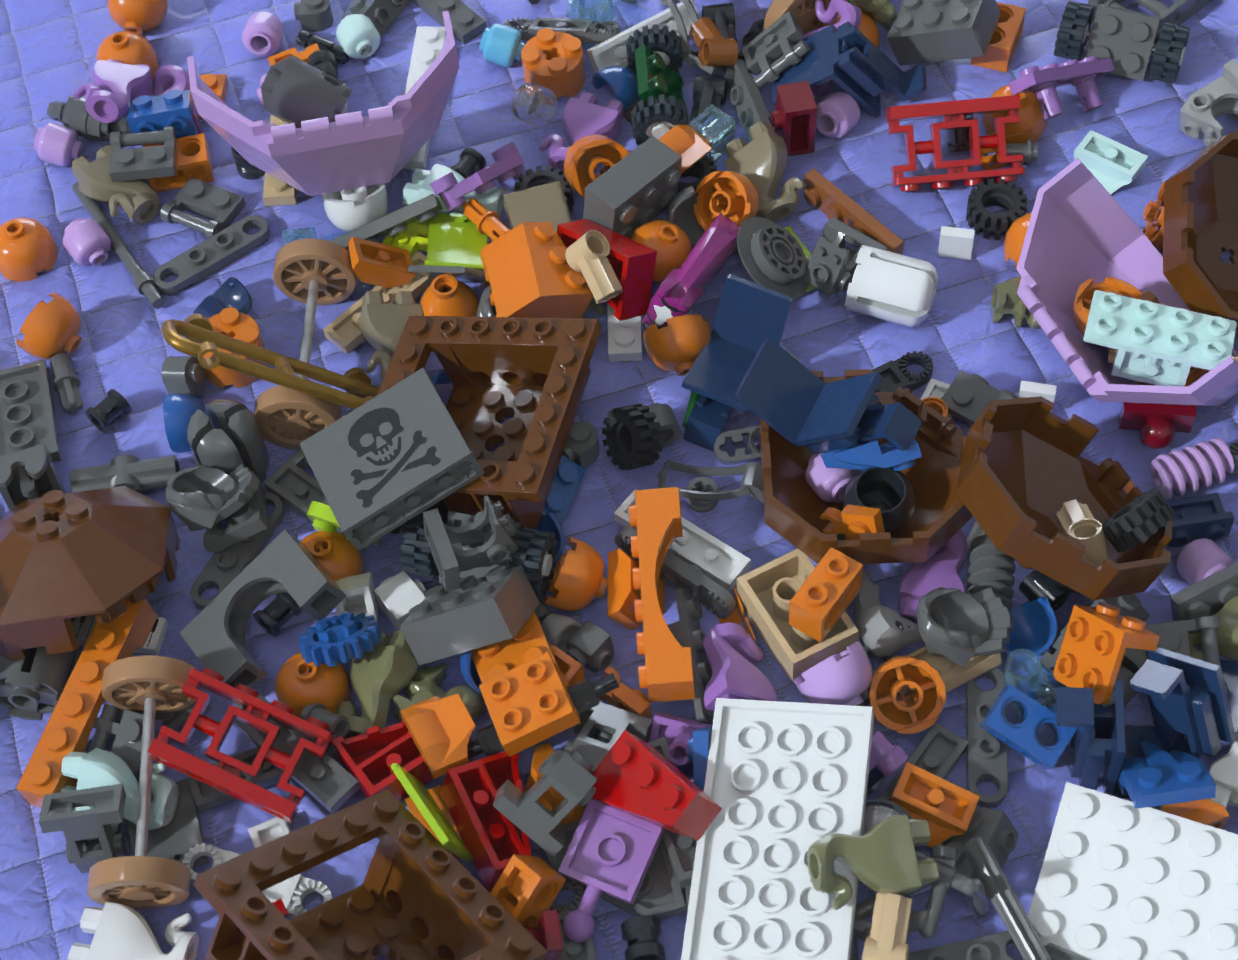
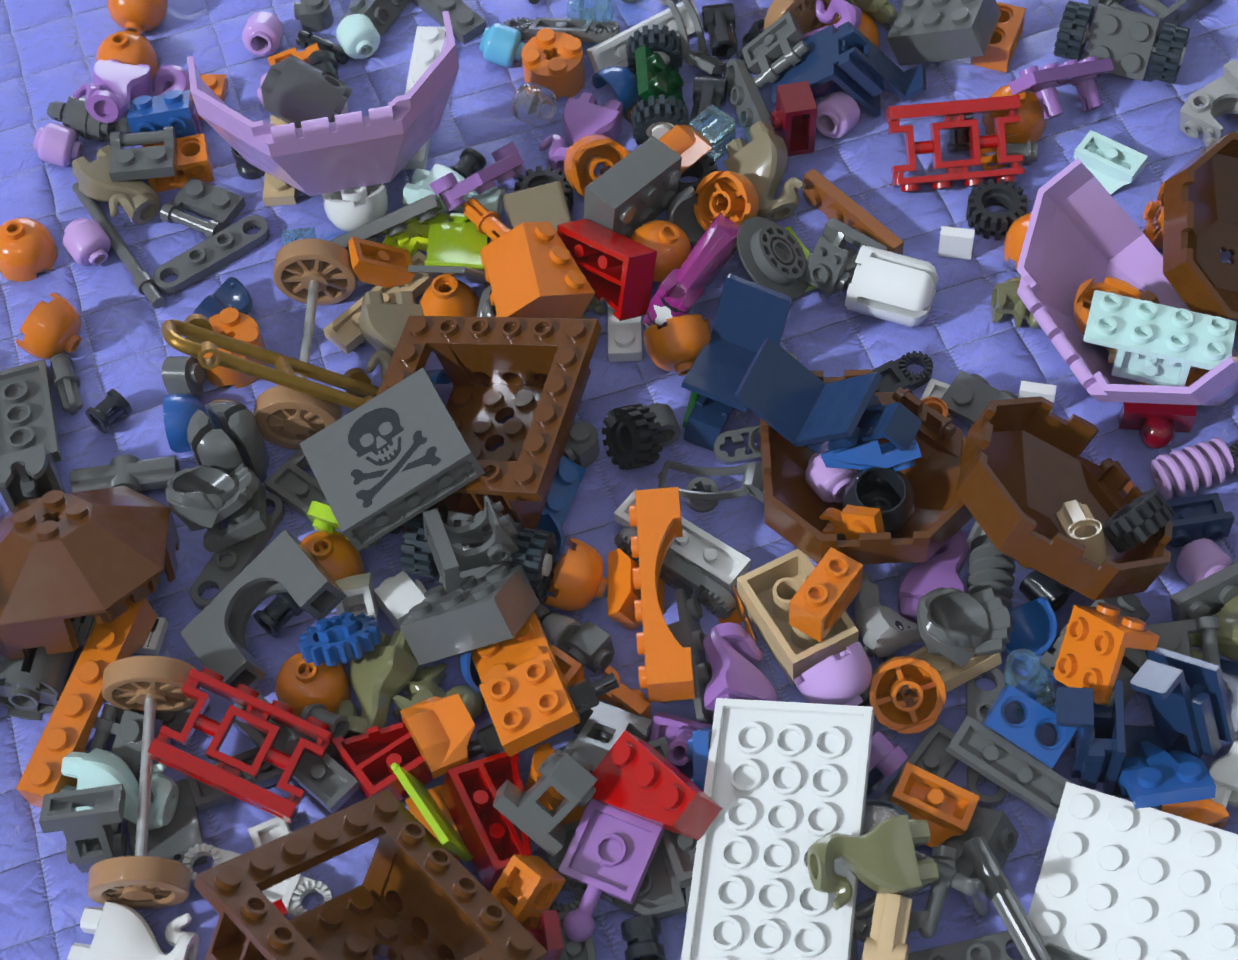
(589, 257): tan piece -> none
(713, 47): dark orange piece -> none
(1008, 767): none -> dark grey plate

